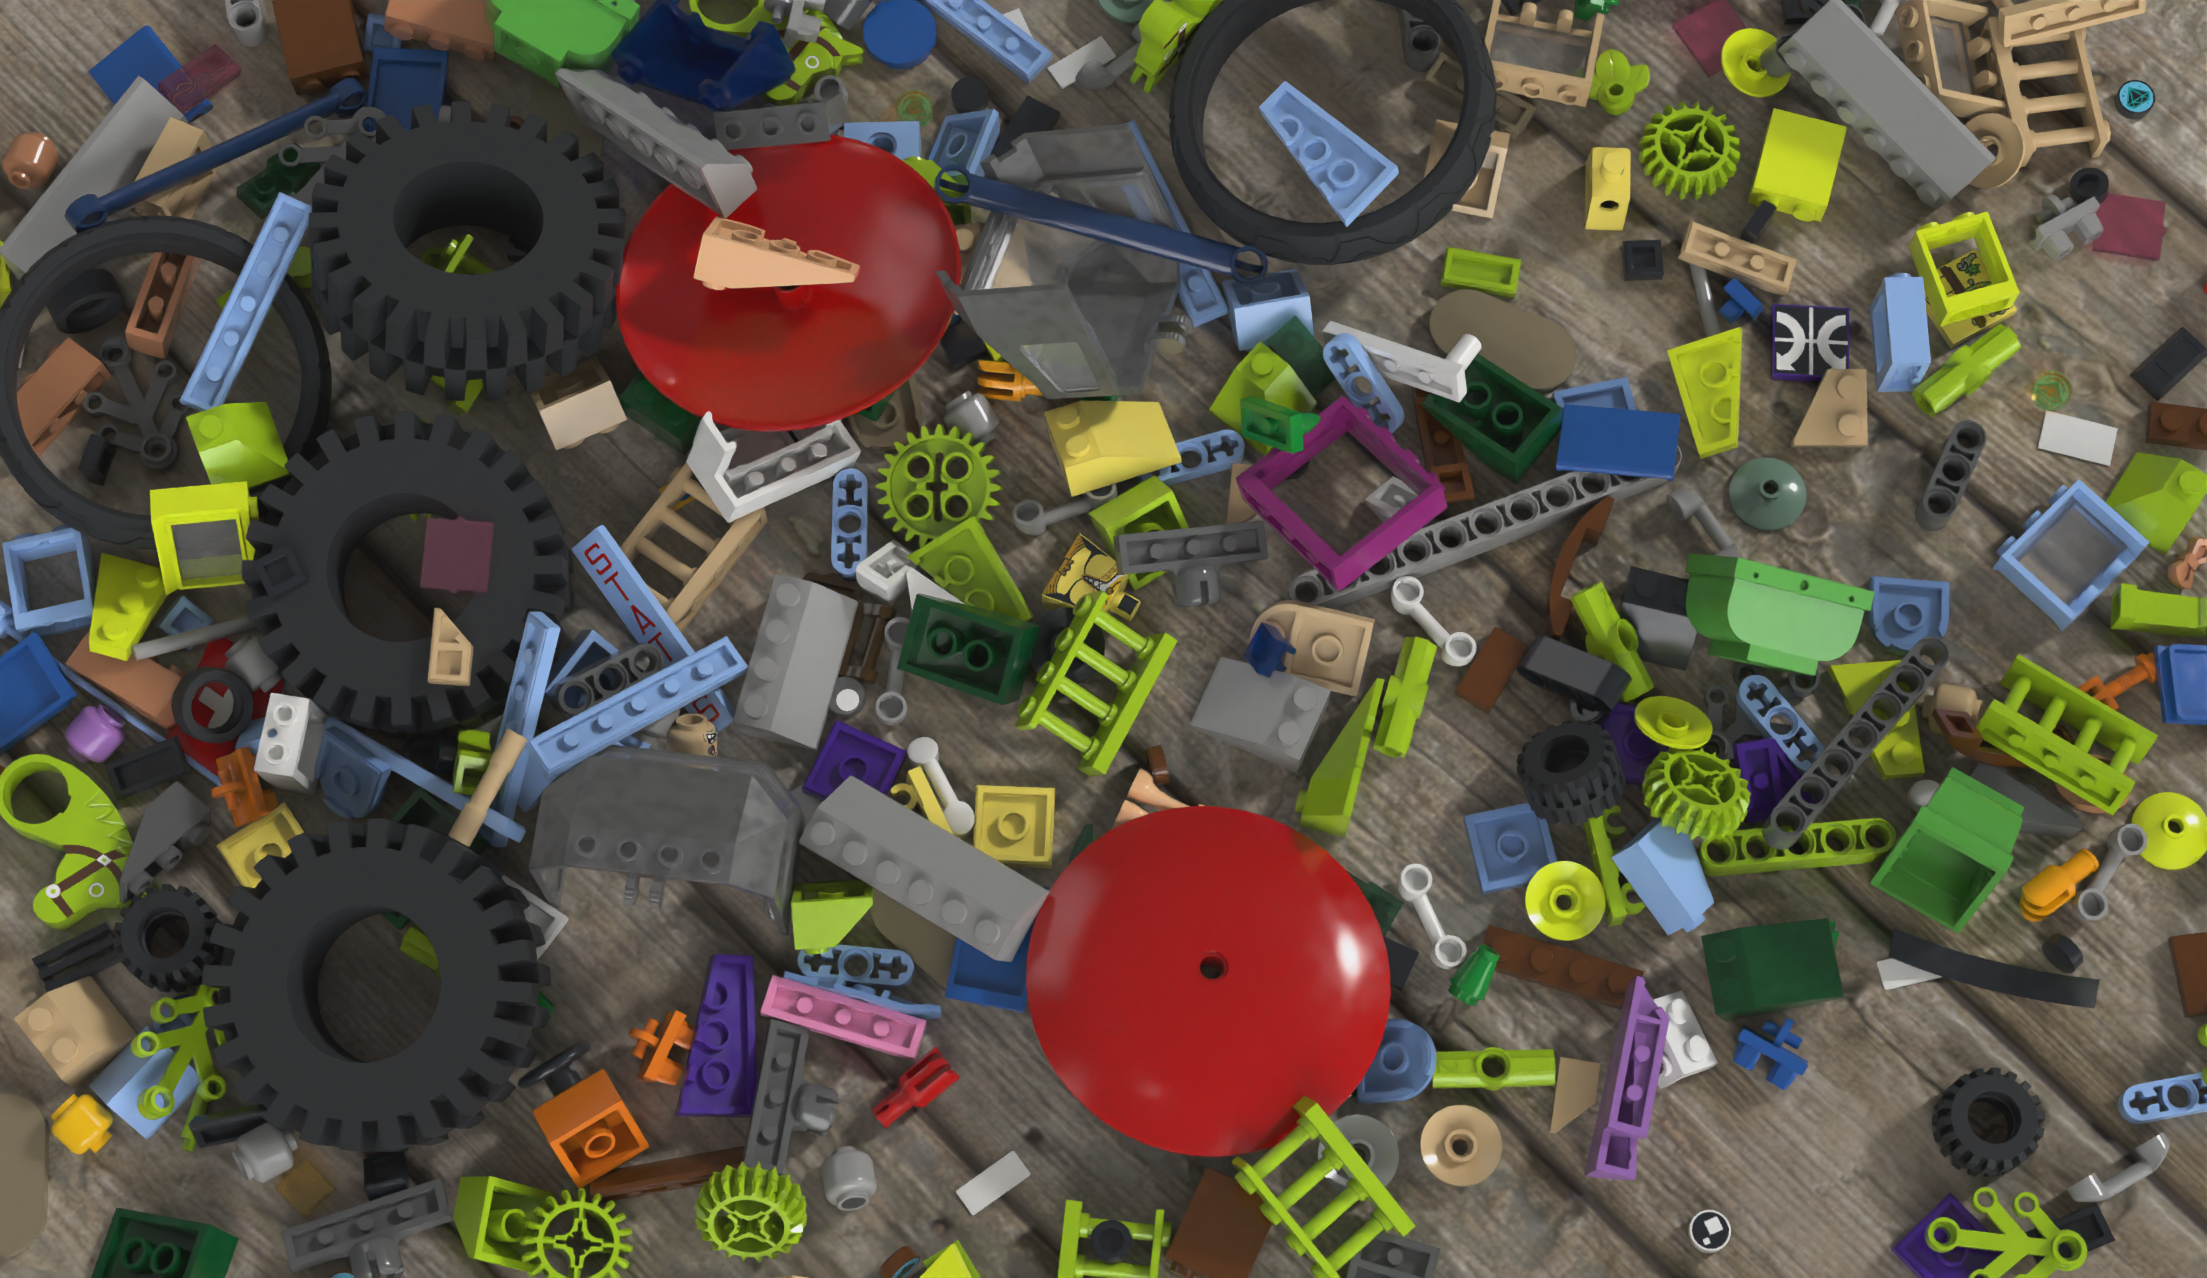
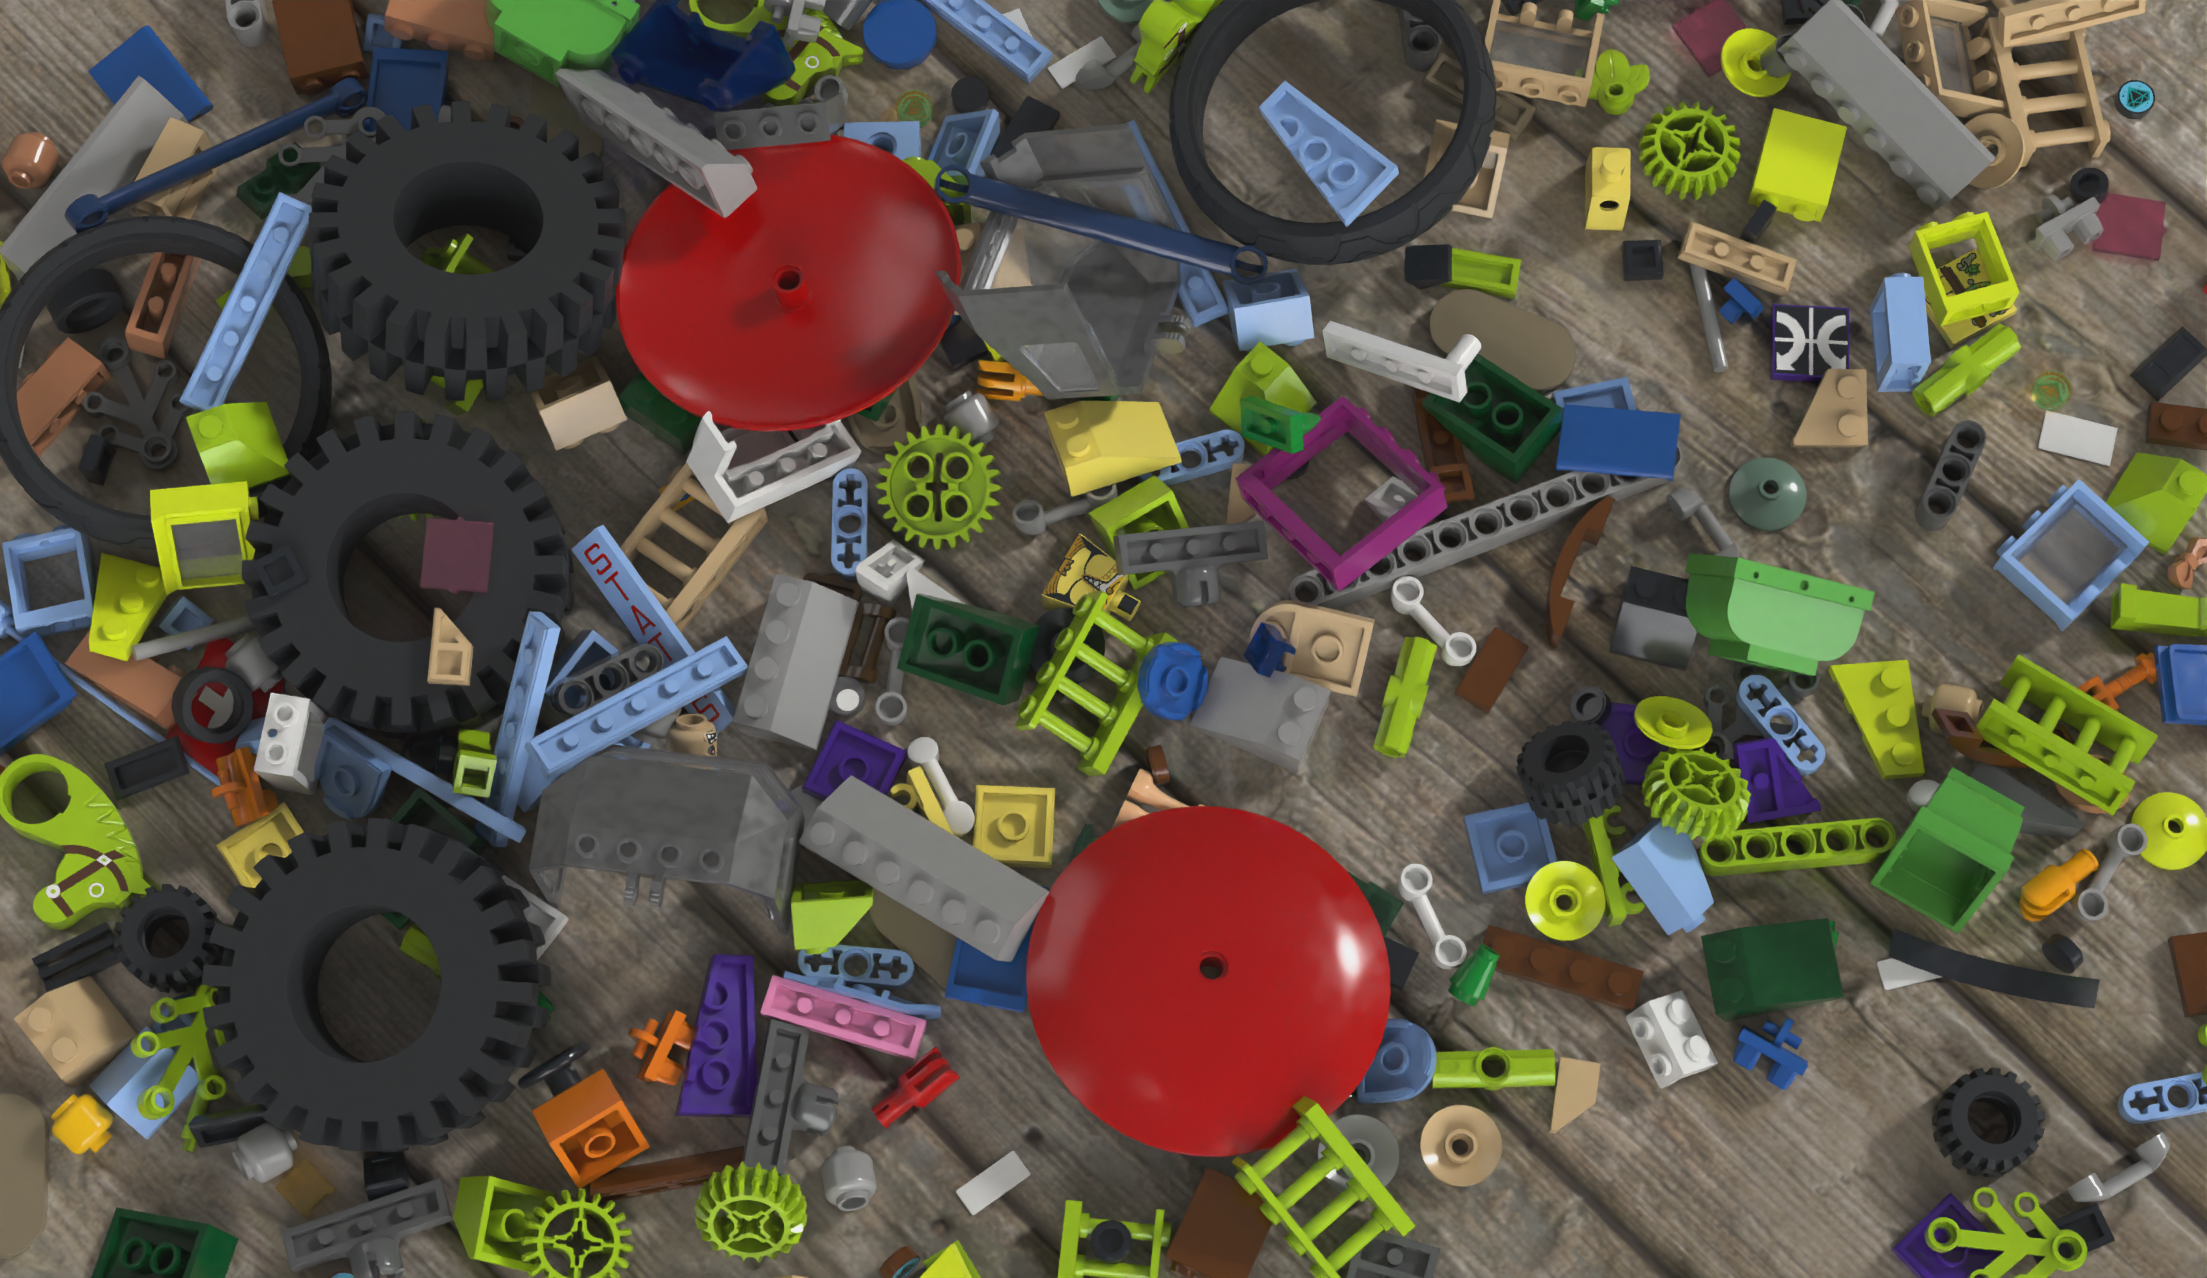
(95, 734): medium lavender head -> none
(167, 830): dark grey slope -> none
(199, 79): clear pink tile -> none
(476, 809): tan piece -> none
(741, 257): light nougat wedge -> none
(972, 570): lime wing -> none
(1172, 680): none -> blue tile
(1303, 354): clear green slope -> none
(1335, 783): lime wedge -> none
(1366, 368): light blue beam -> none
(1428, 265): none -> black slope
(1573, 674): black beam -> none
(1611, 637): lime piece -> none
(1629, 1086): medium lavender wedge -> none
(1709, 1231): tile -> none
(1710, 389): neon yellow wing -> none
(1844, 754): dark grey beam -> none
(1907, 612): medium blue tile -> none

